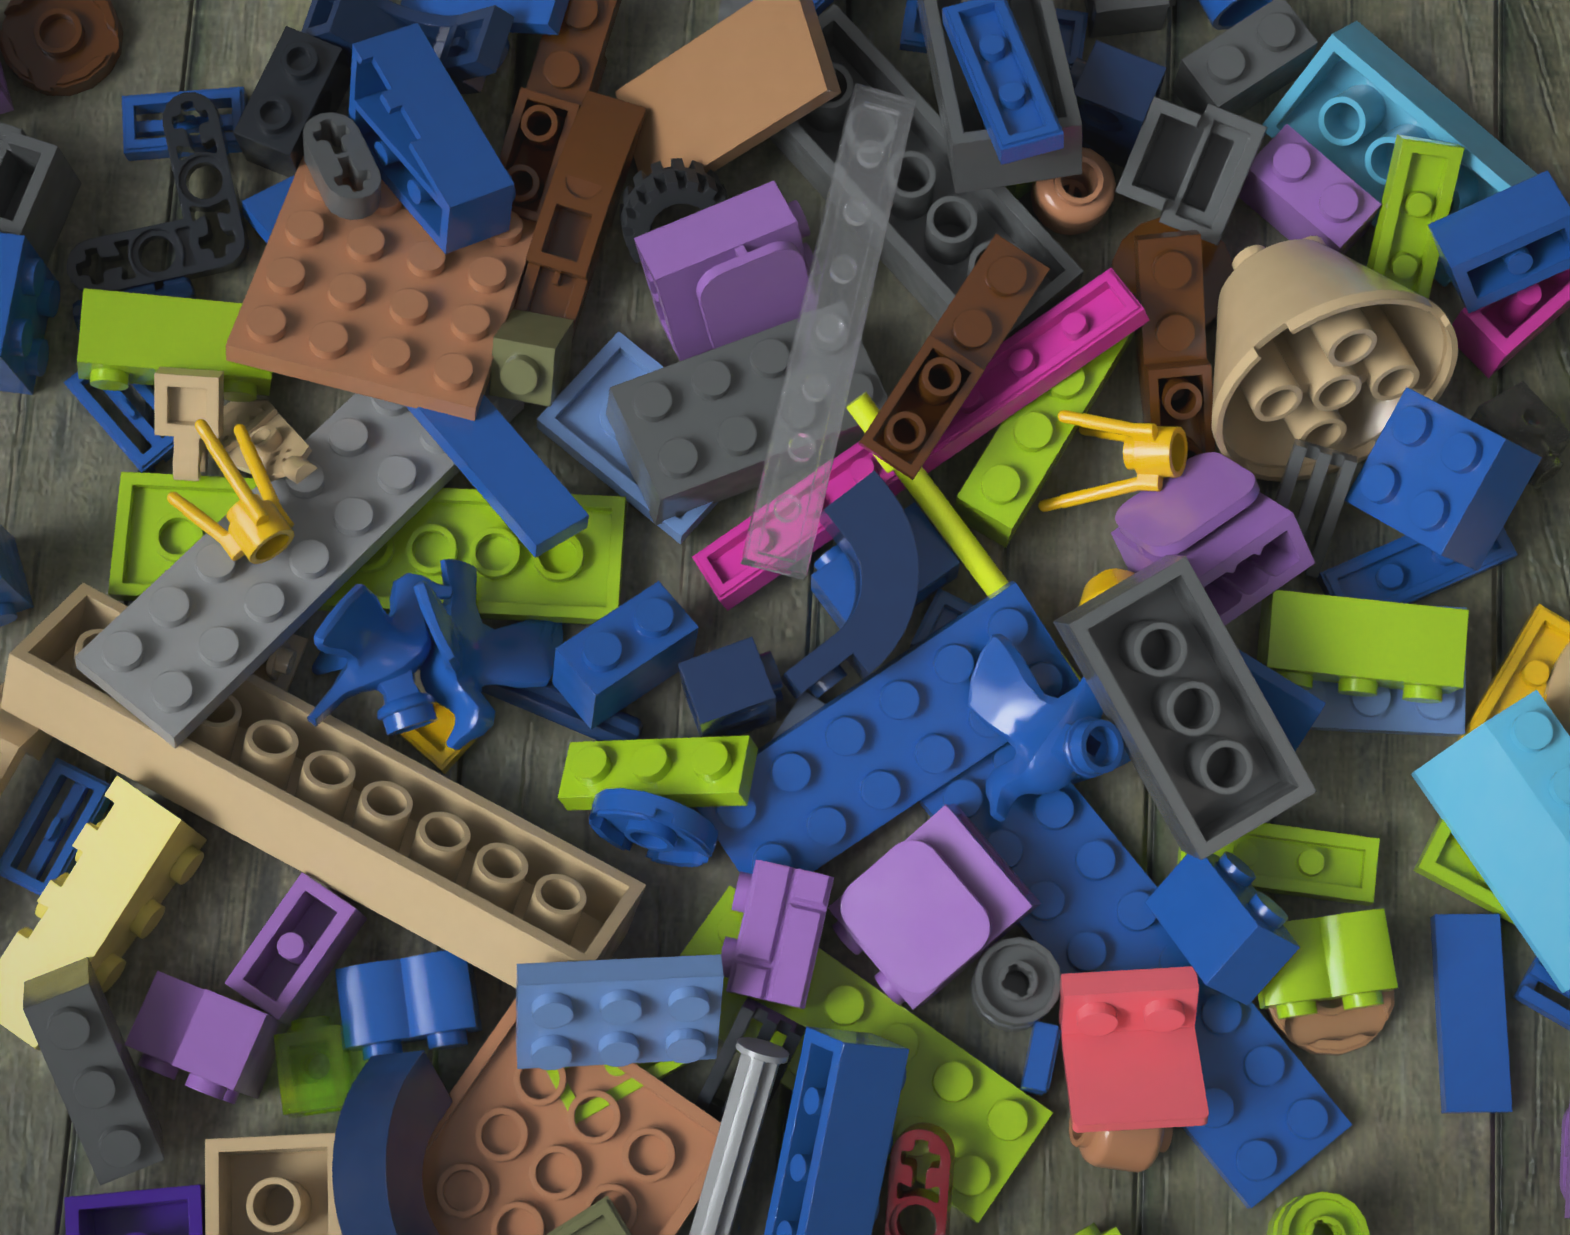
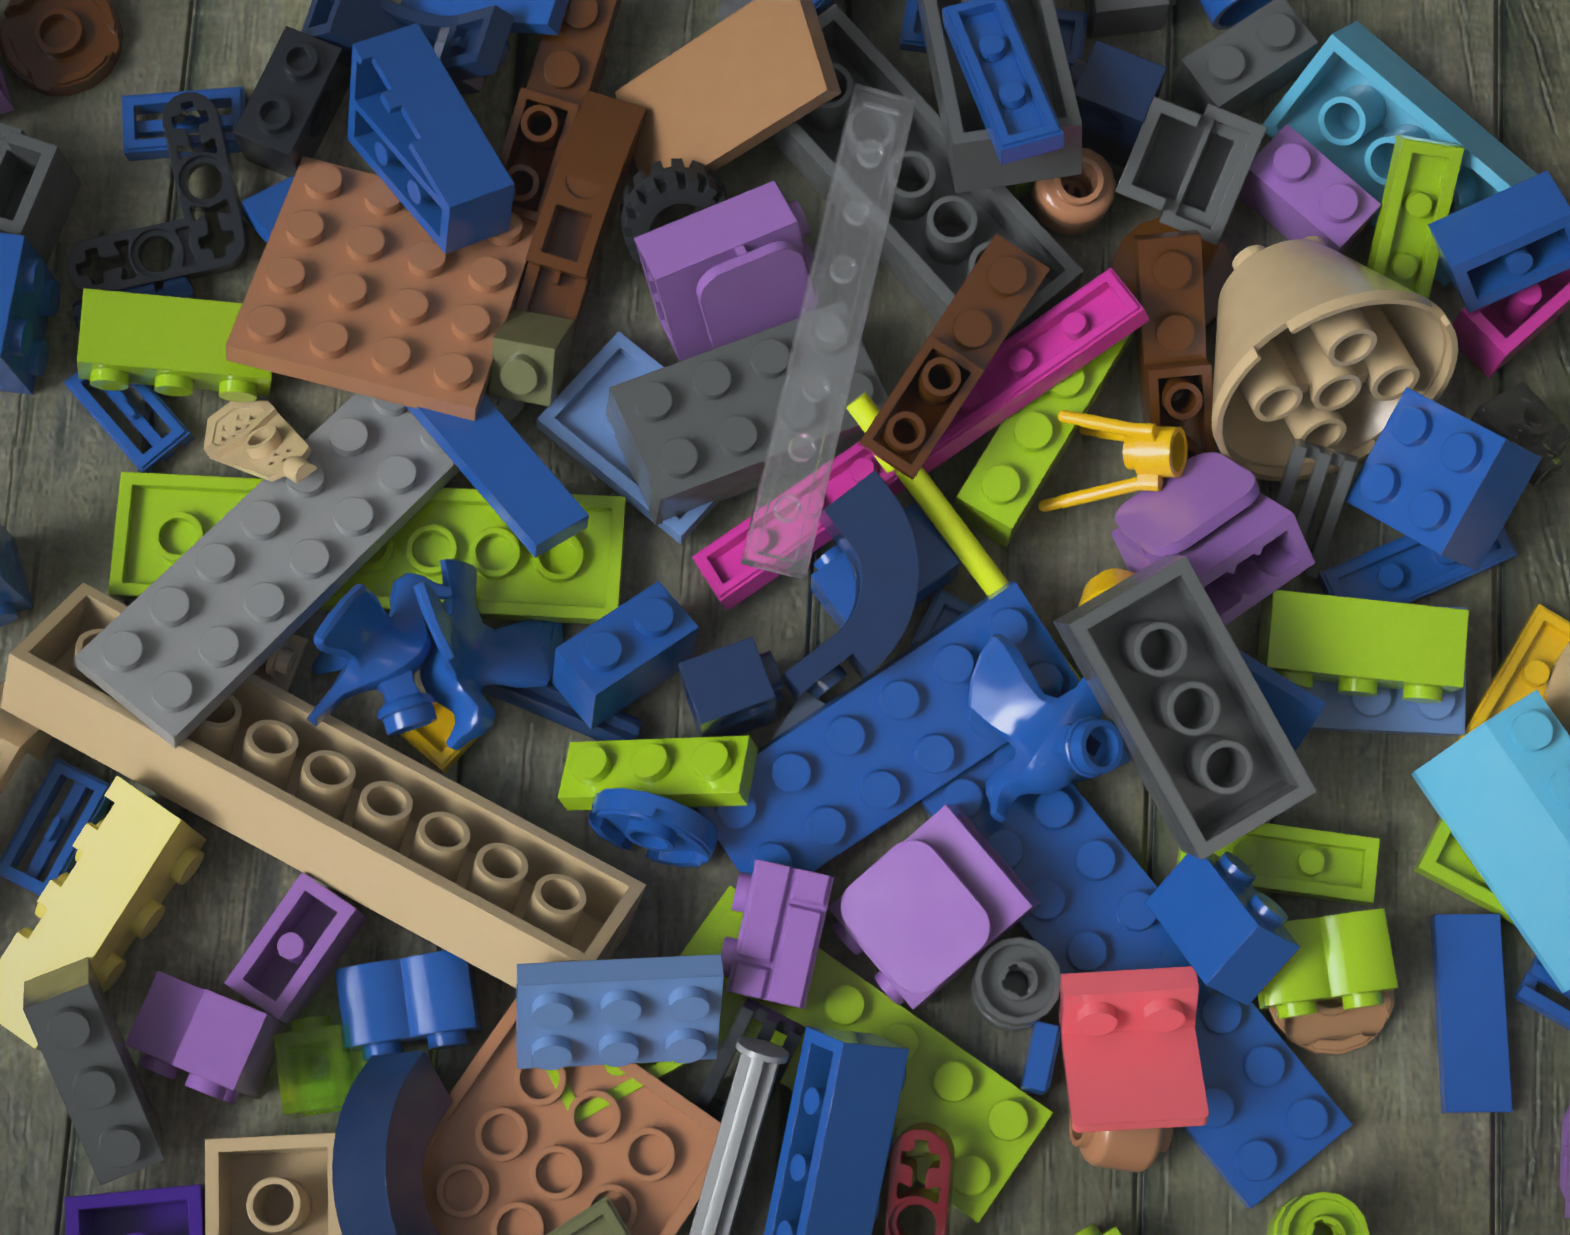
(180, 401): tan plate -> none
(256, 525): yellow plant -> none
(330, 168): dark grey beam -> none

